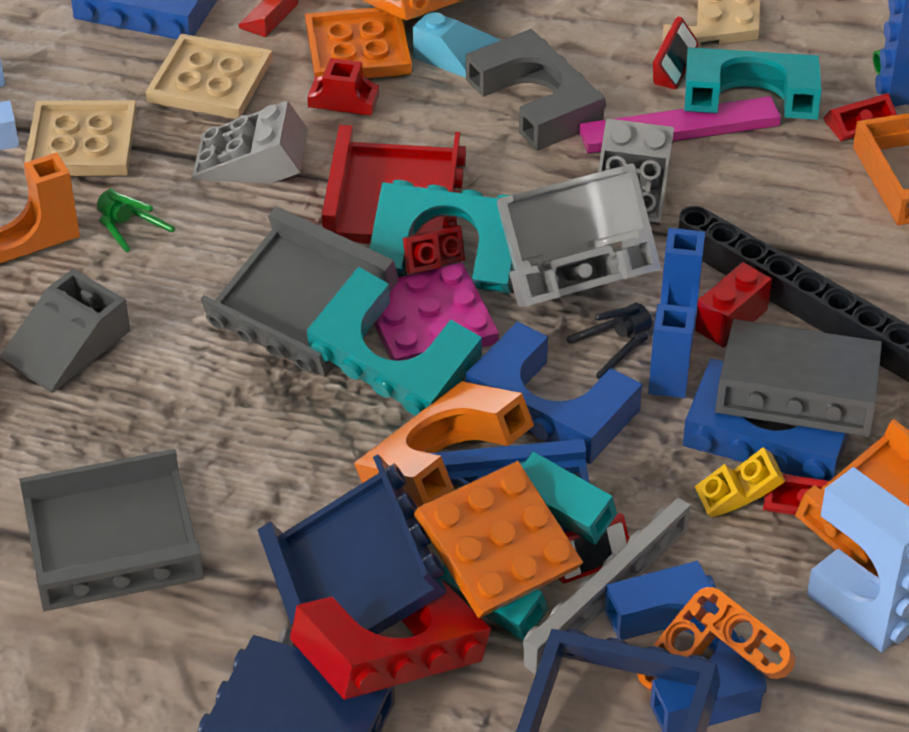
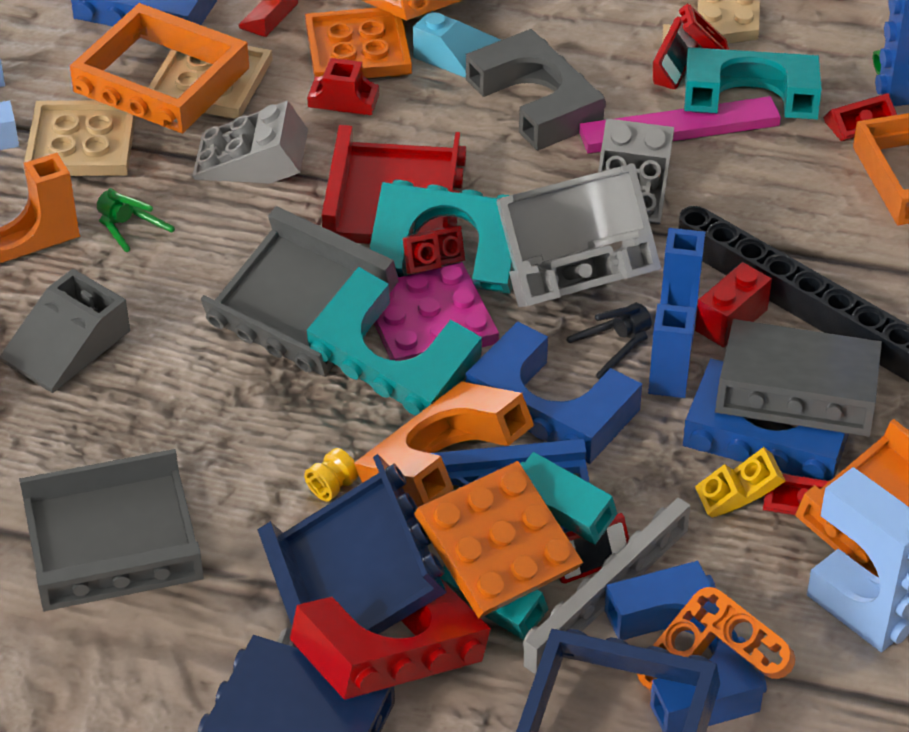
(223, 51): none -> orange window
(329, 476): none -> yellow wheel
(701, 29): none -> red tile

